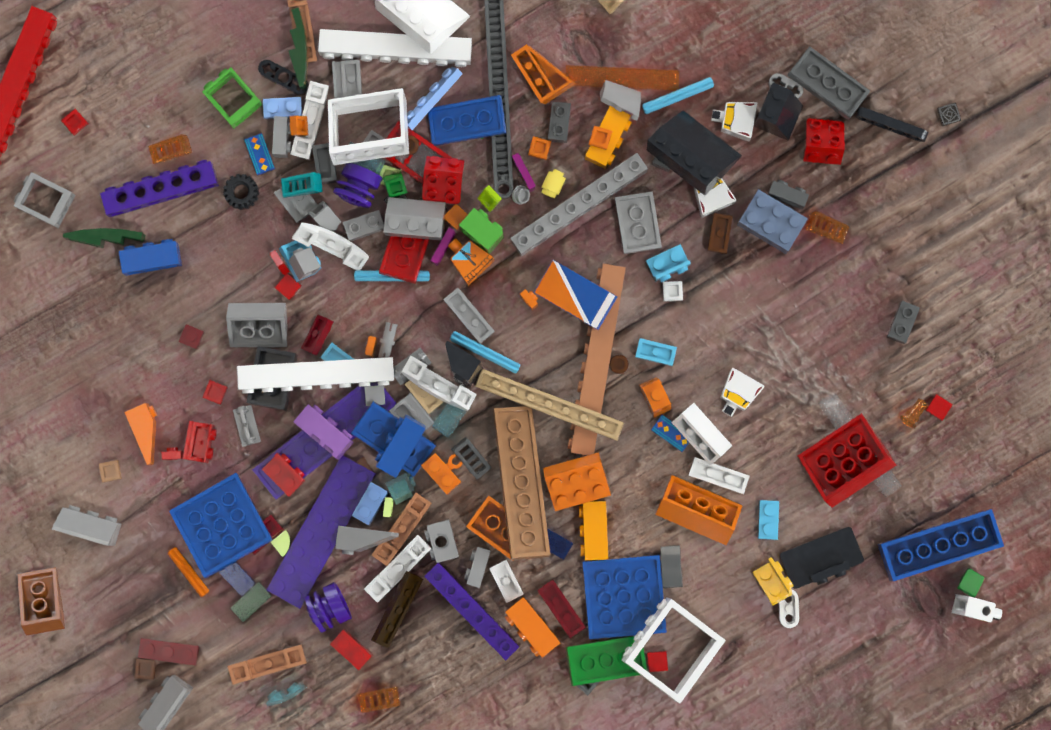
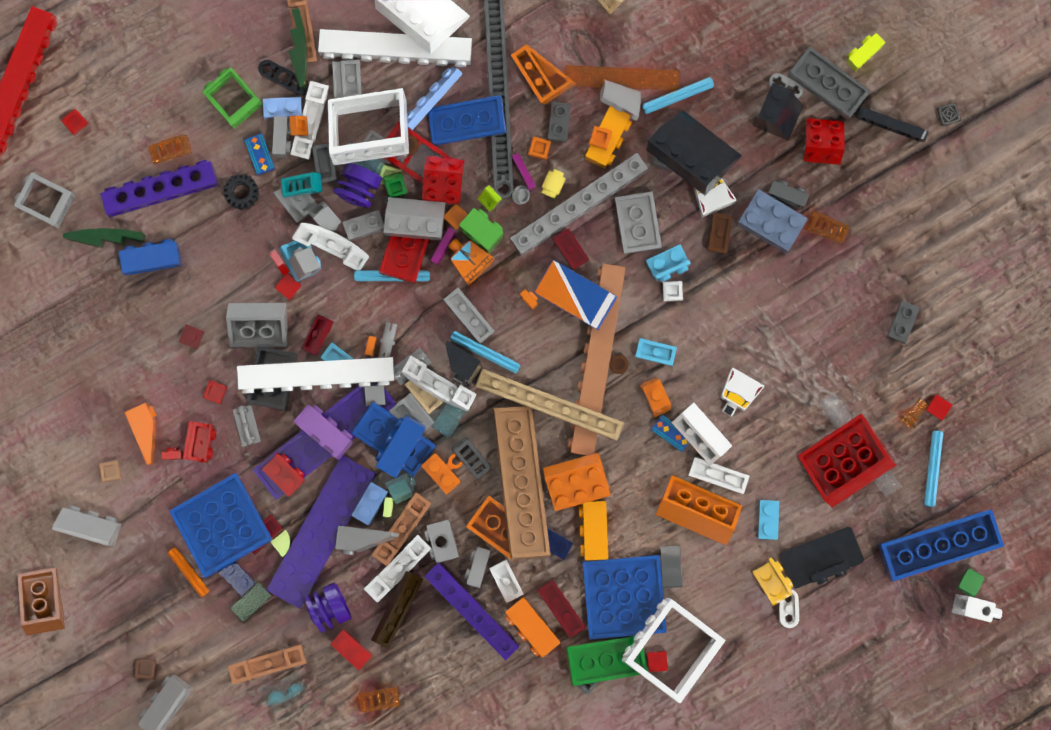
(168, 651): dark red plate -> none
(570, 249): none -> dark red plate
(737, 119): white torso -> none
(859, 56): none -> neon yellow piece
(933, 468): none -> medium azure axle

